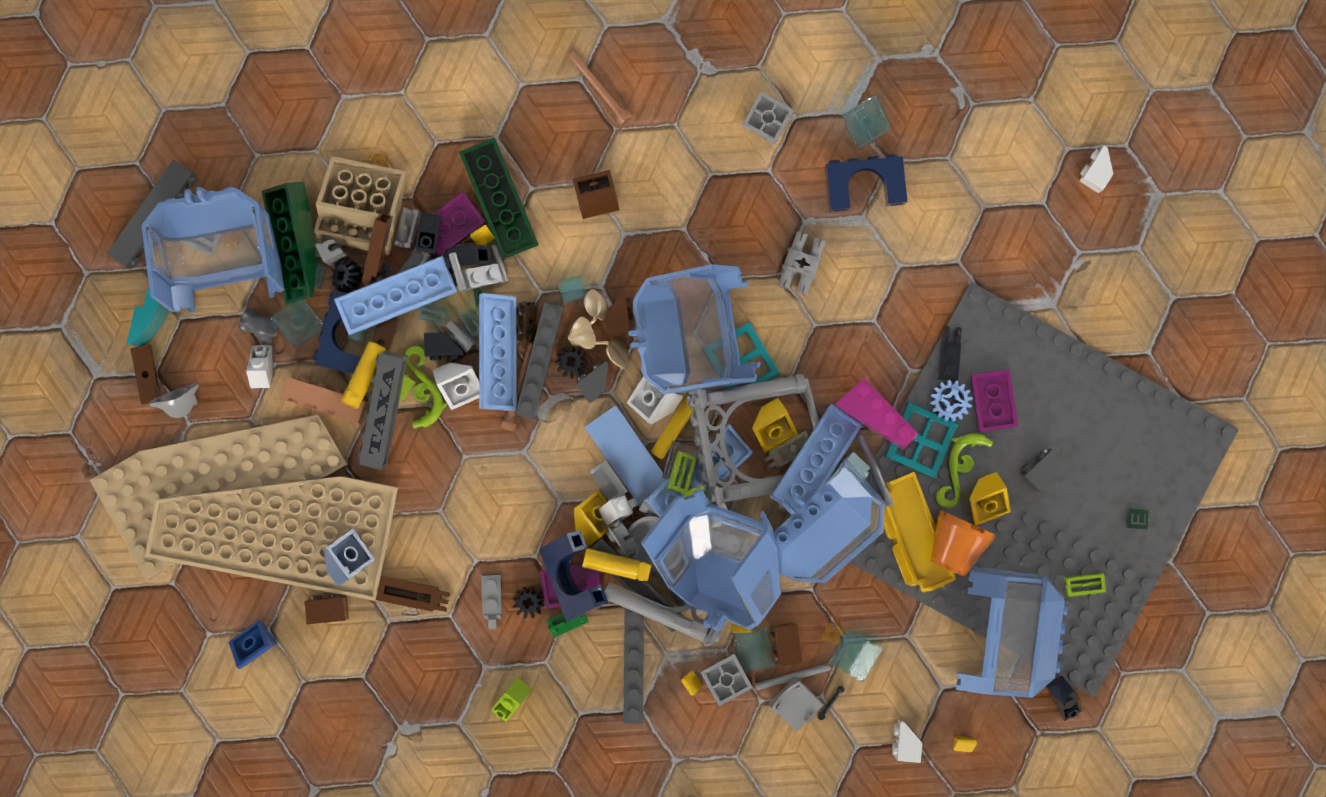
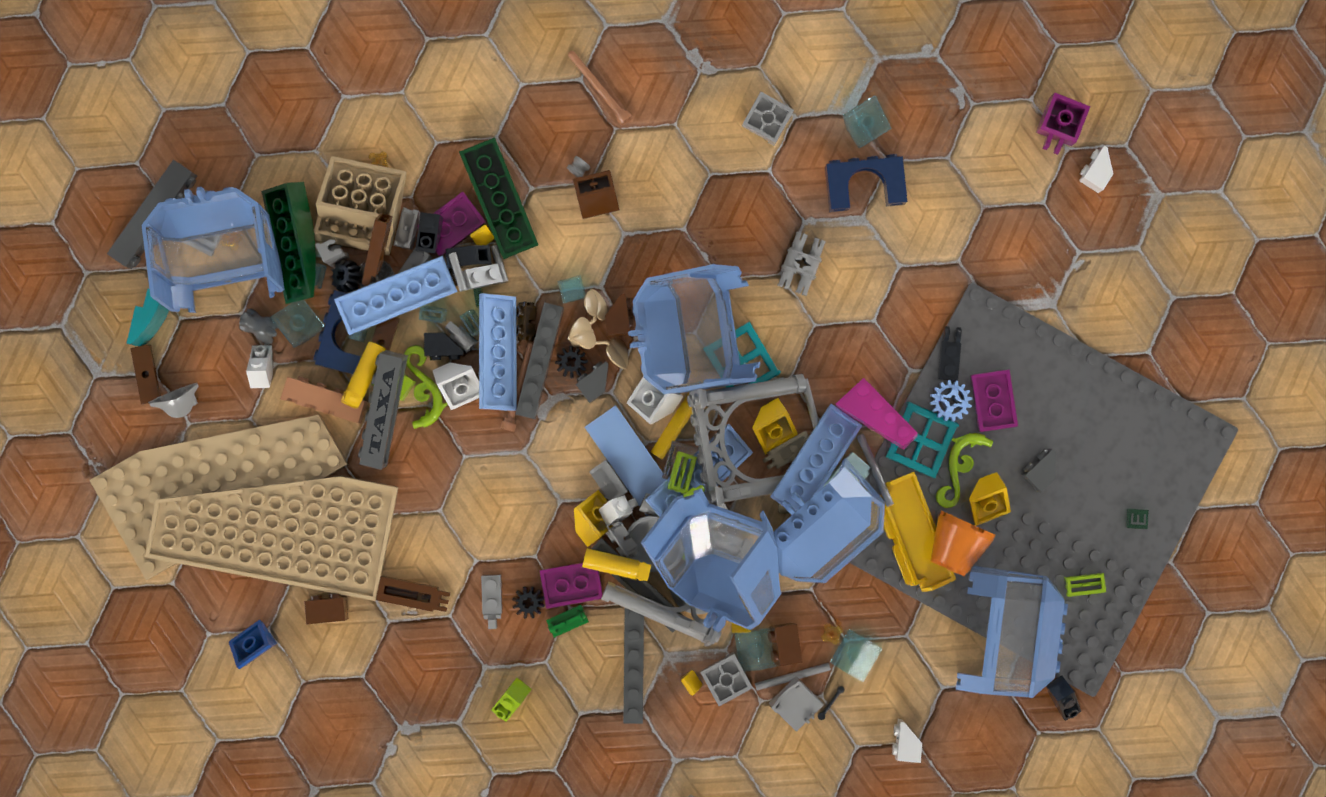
(346, 557): sand blue slope -> none
(557, 560): dark blue arch -> none
(578, 167): none -> light grey wheel
(964, 744): yellow slope -> none
(1052, 126): none -> magenta hinge

